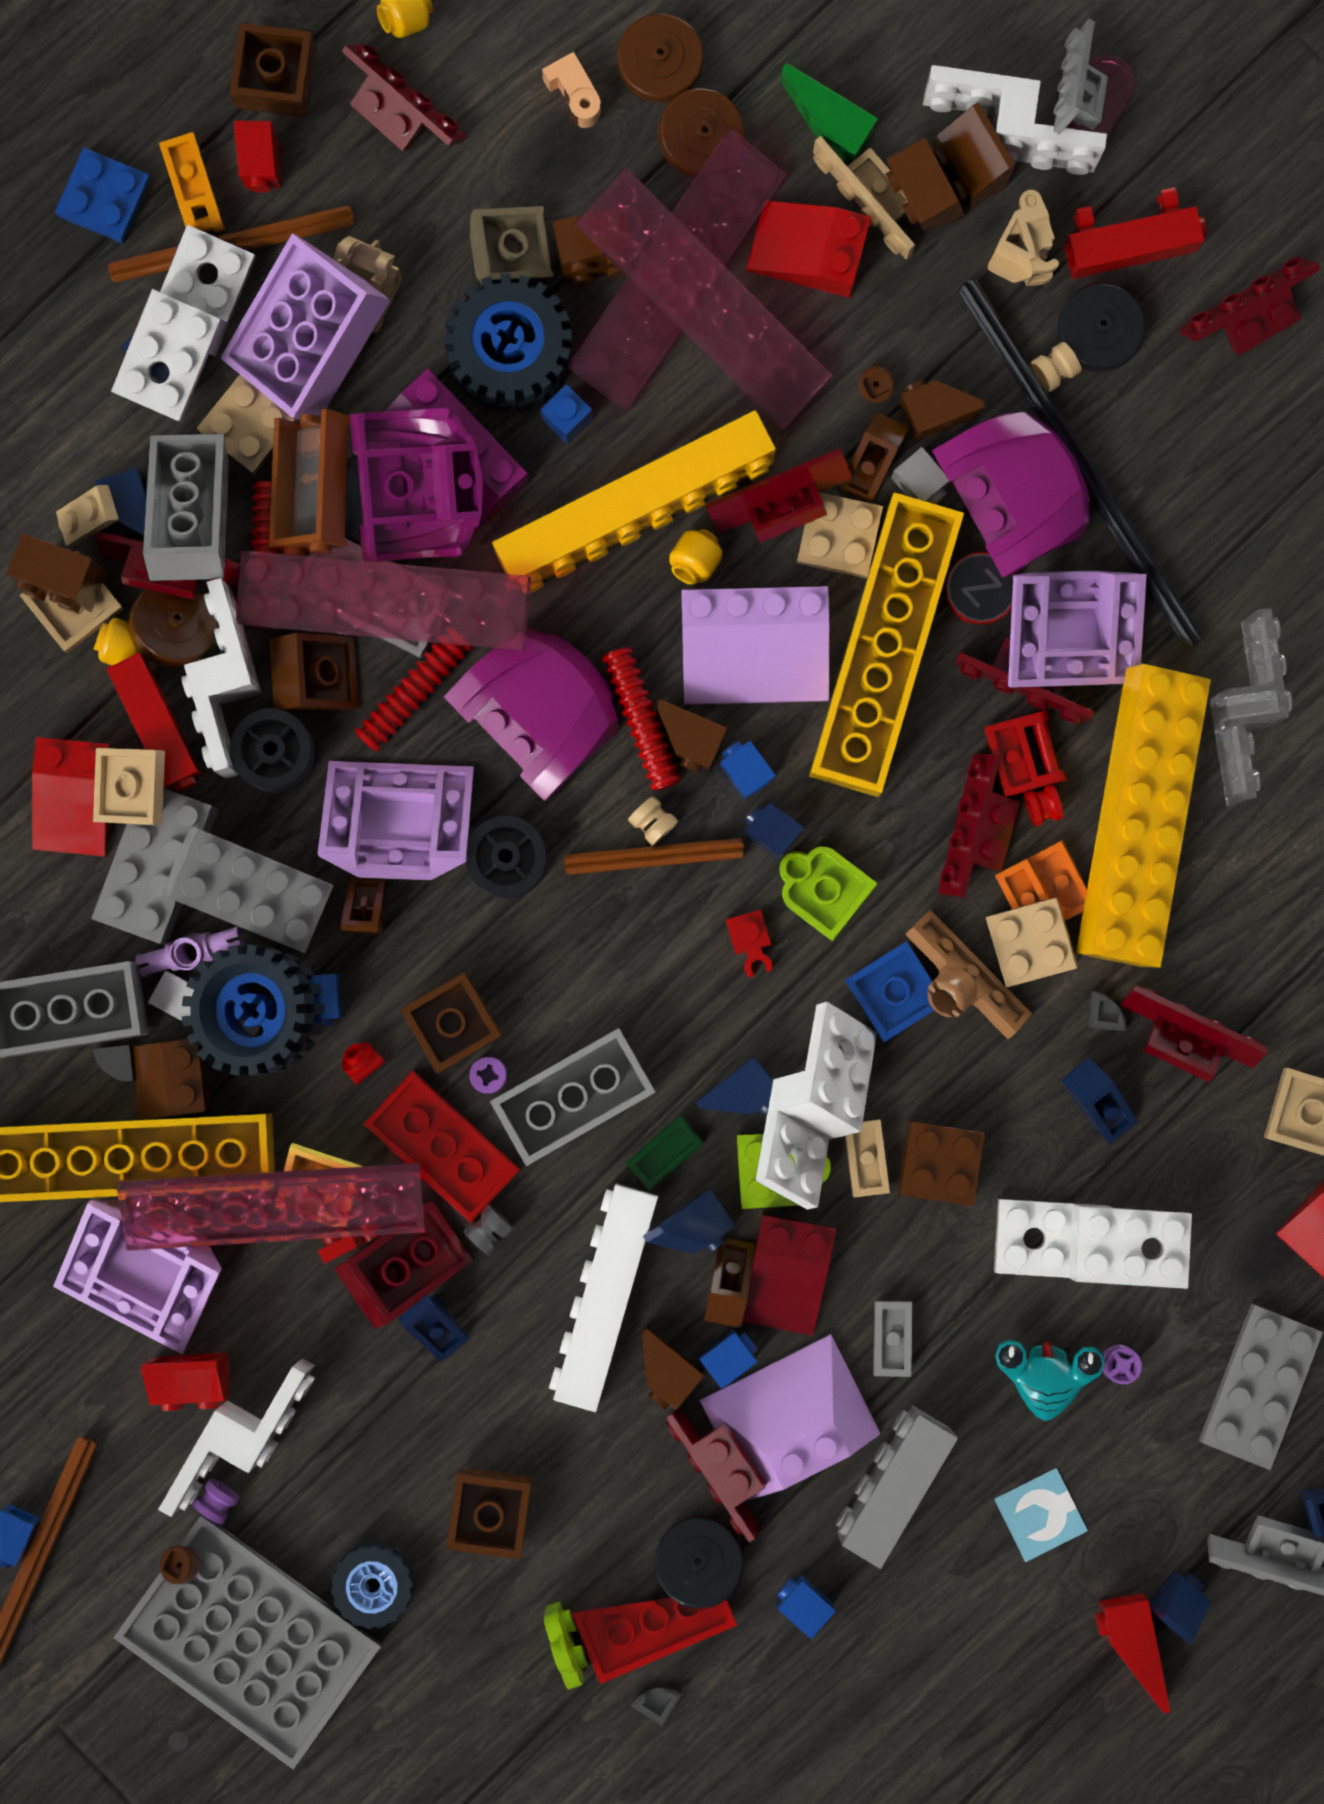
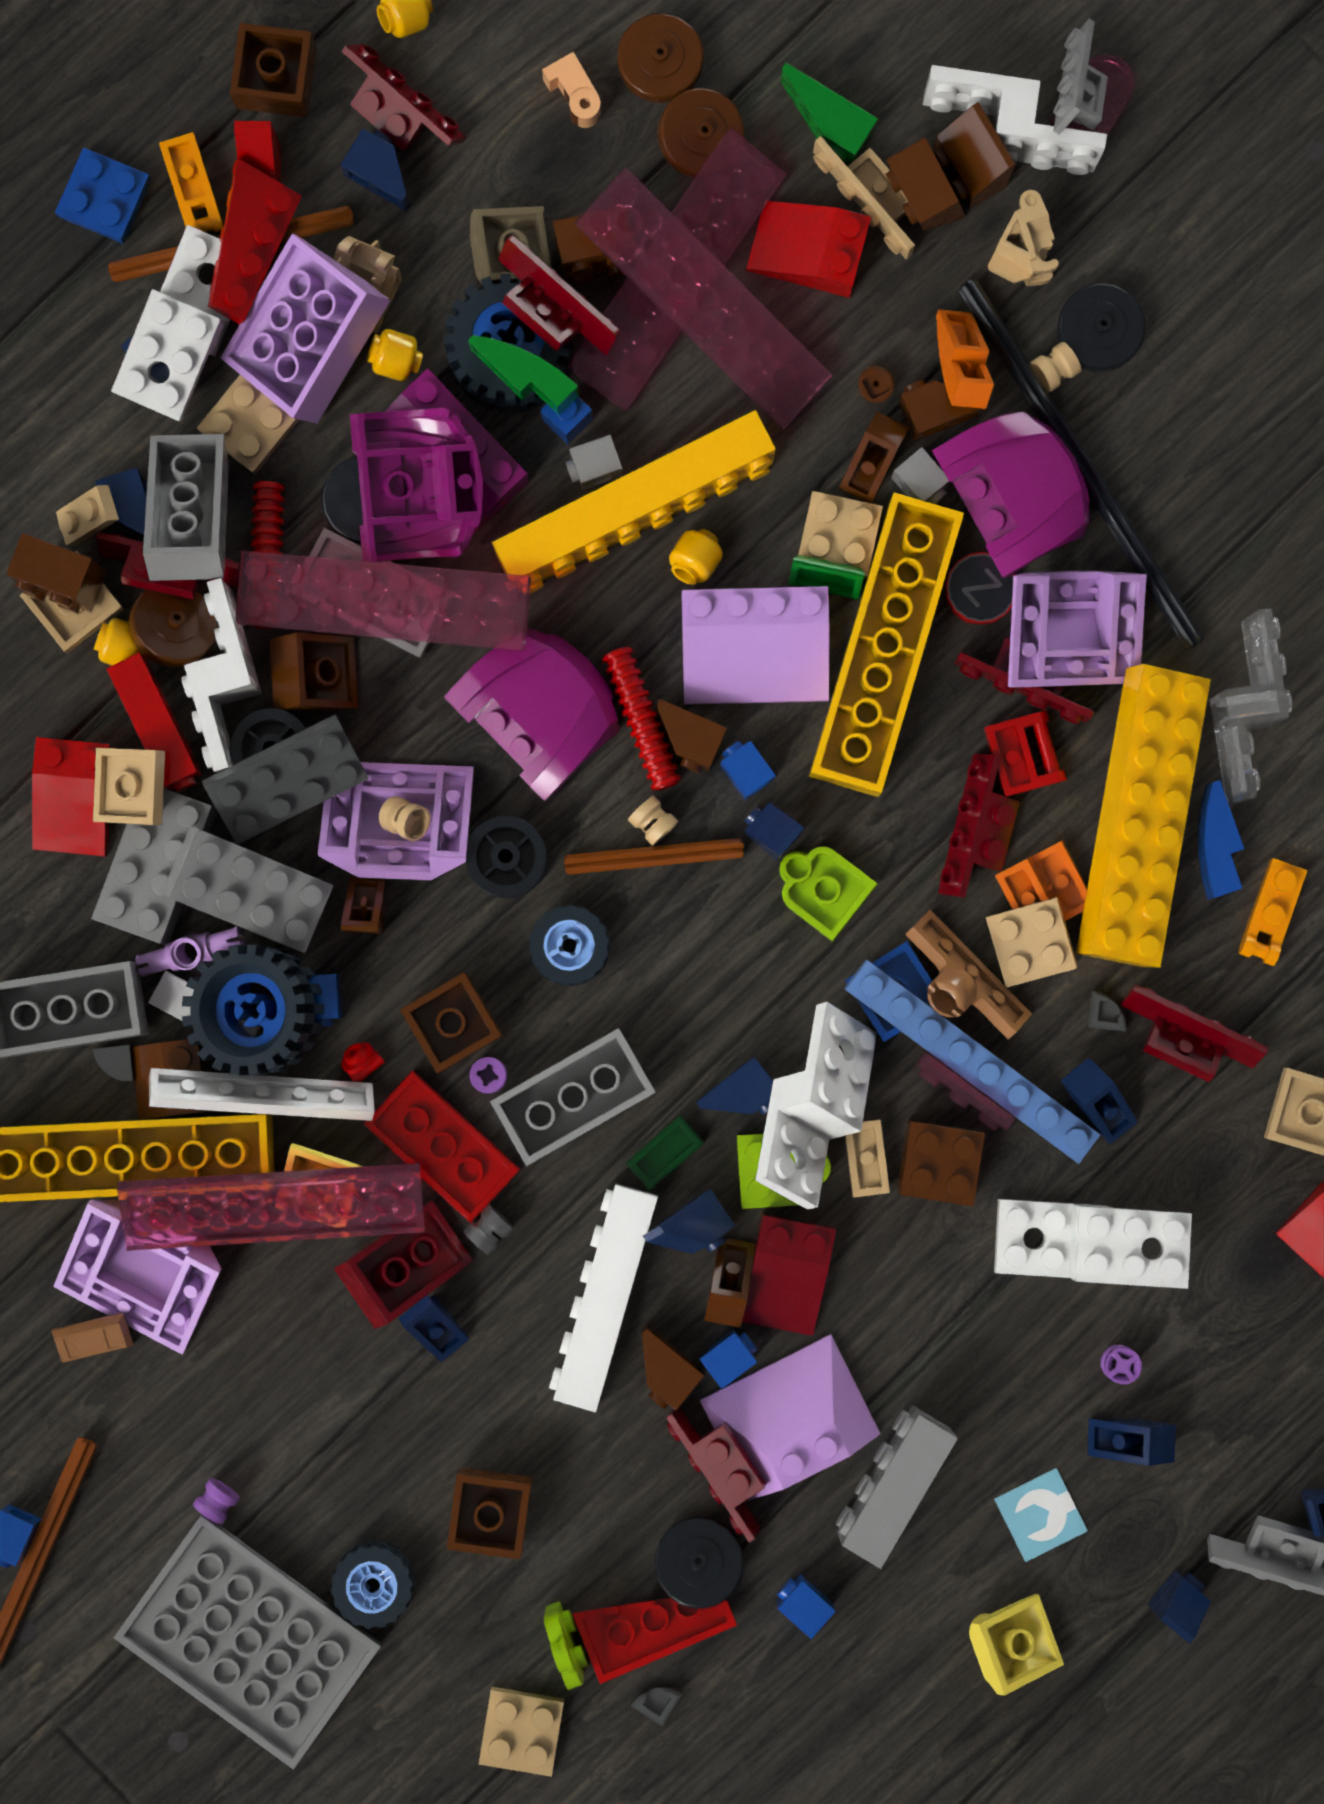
(92, 1337): none -> medium nougat tile
(179, 1564): reddish brown tile -> none
(187, 1379): red slope -> none
(238, 1438): white bracket -> none
(249, 239): none -> red wing
(260, 1094): none -> white plate
(285, 779): none -> dark grey plate
(309, 483): dark orange door -> none
(338, 1246): red plate -> none
(376, 168): none -> dark blue slope
(394, 355): none -> yellow head
(404, 818): none -> tan wheel
(410, 693): red piece -> none
(521, 1731): none -> tan plate
(525, 372): none -> green slope
(548, 940): none -> black wheel
(551, 304): none -> dark red bracket
(594, 463): none -> light grey brick
(749, 936): red plate -> none
(783, 499): dark red bracket -> none
(814, 572): none -> green tile
(892, 1338): light grey plate -> none
(963, 359): none -> orange slope
(963, 1093): none -> clear pink plate
(972, 1061): none -> medium blue plate
(1015, 1645): none -> light yellow slope
(1043, 805): red wheel -> none
(1047, 1378): teal head -> none
(1131, 1632): red slope -> none
(1132, 1441): none -> dark blue slope
(1135, 241): red brick -> none
(1216, 842): none -> blue slope
(1255, 312): dark red bracket -> none
(1260, 1386): light grey plate -> none
(1272, 910): none -> light orange plate

